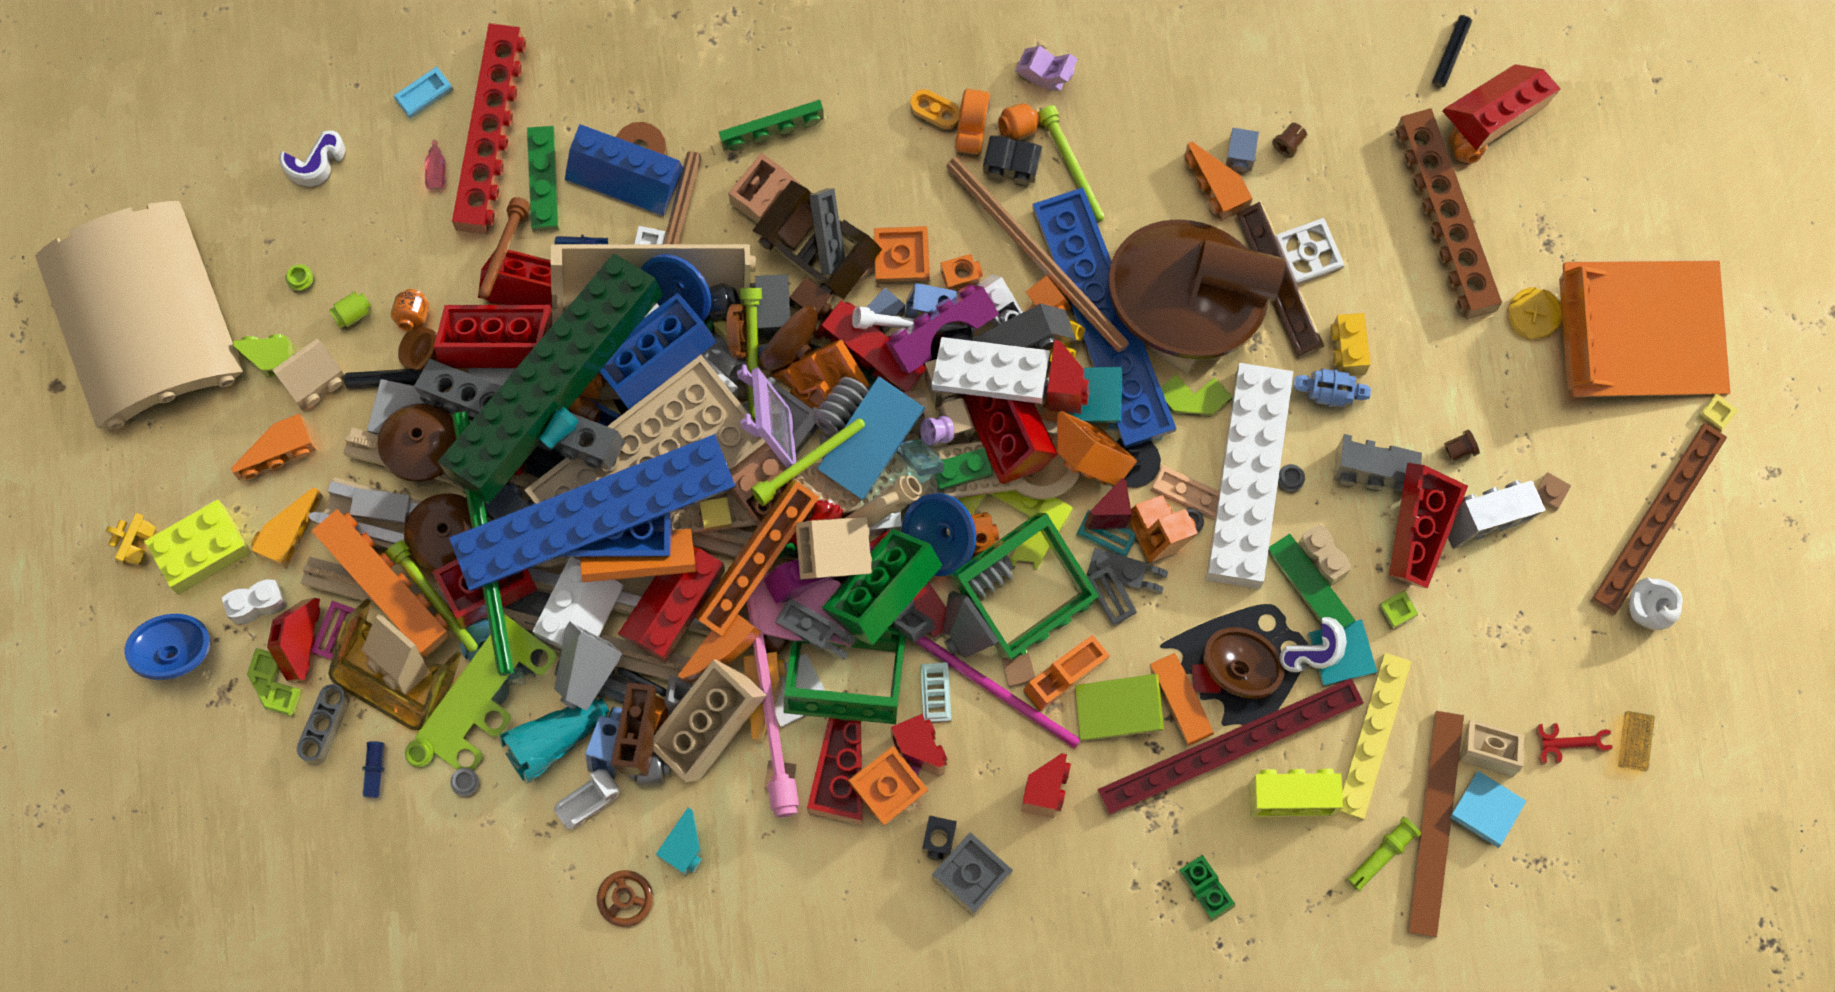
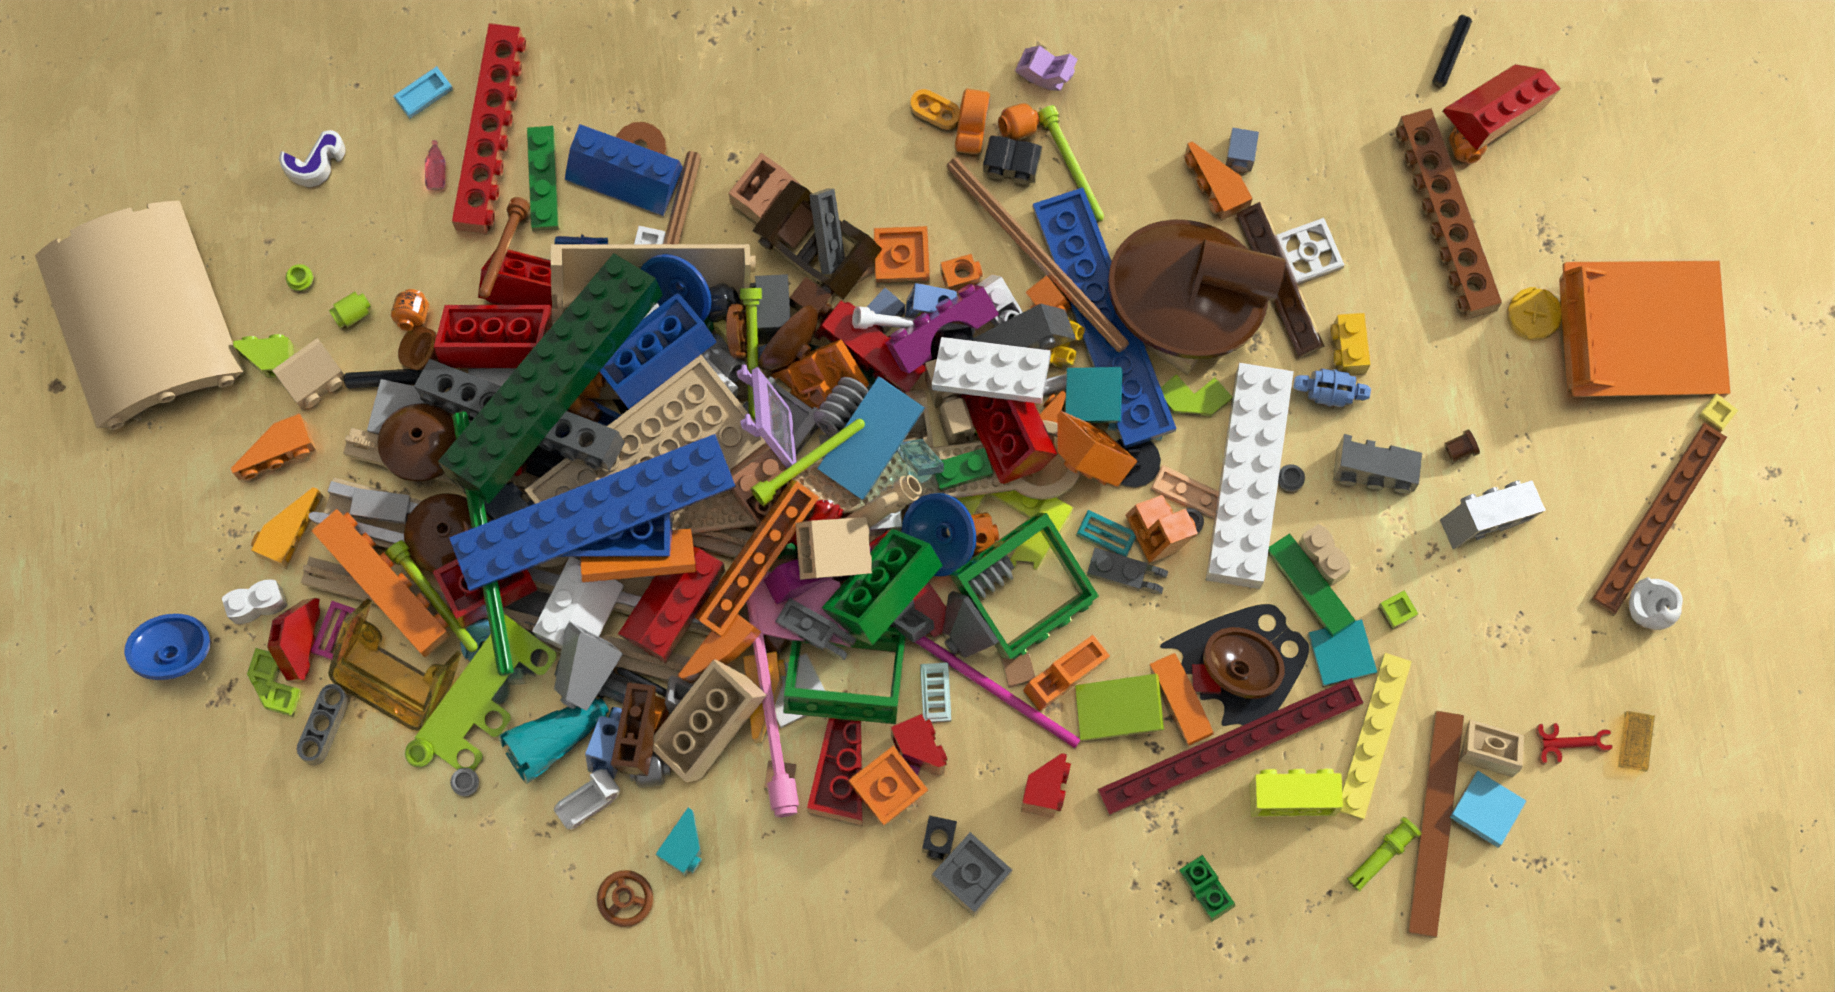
(127, 551): yellow hips -> none
(197, 547): neon yellow brick -> none
(373, 769): clear blue axle -> none
(393, 656): tan slope -> none
(559, 427): teal cone -> none
(715, 514): light yellow tile -> none
(763, 128): green plate -> none
(937, 430): lavender wheel -> none
(1066, 384): red slope -> none
(1112, 510): dark red slope -> none
(1123, 615): dark grey tile -> none
(1289, 140): reddish brown bush -> none
(1317, 656): white animal -> none
(1424, 523): red wedge -> none
(1552, 491): medium nougat plate -> none

